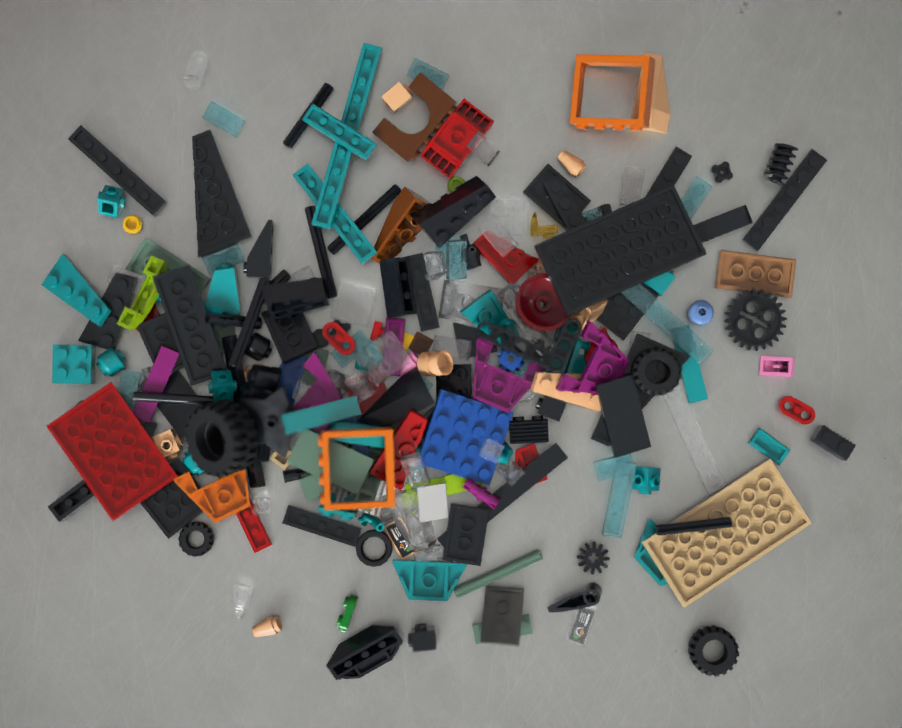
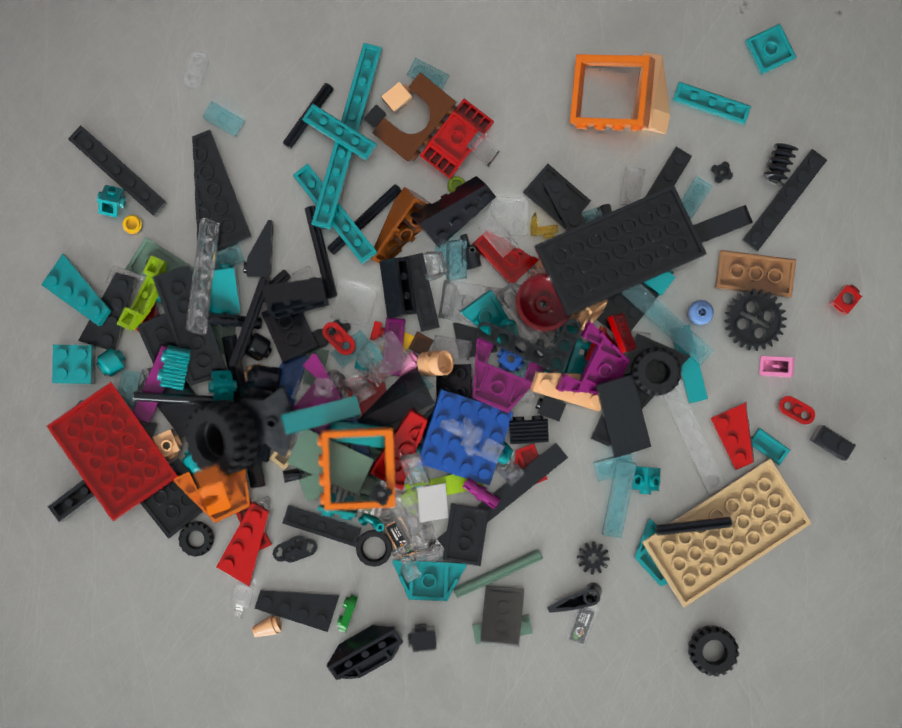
(175, 367): none -> teal brick
(203, 276): none -> clear plate
(214, 489): none -> orange arch
(243, 549): none -> red wing
(293, 552): none -> black beam
(304, 608): none -> black wing
(306, 553): none -> black beam
(327, 383): none -> clear plate
(374, 116): none -> black slope
(380, 499): none -> black plate
(409, 568): none -> clear leg
(453, 427): none -> clear bracket
(472, 439): none -> clear bracket
(573, 164): light nougat cone -> none
(622, 333): none -> red tile
(711, 103): none -> teal tile
(735, 434): none -> red wing
(770, 49): none -> teal tile
(838, 302): none -> red brick

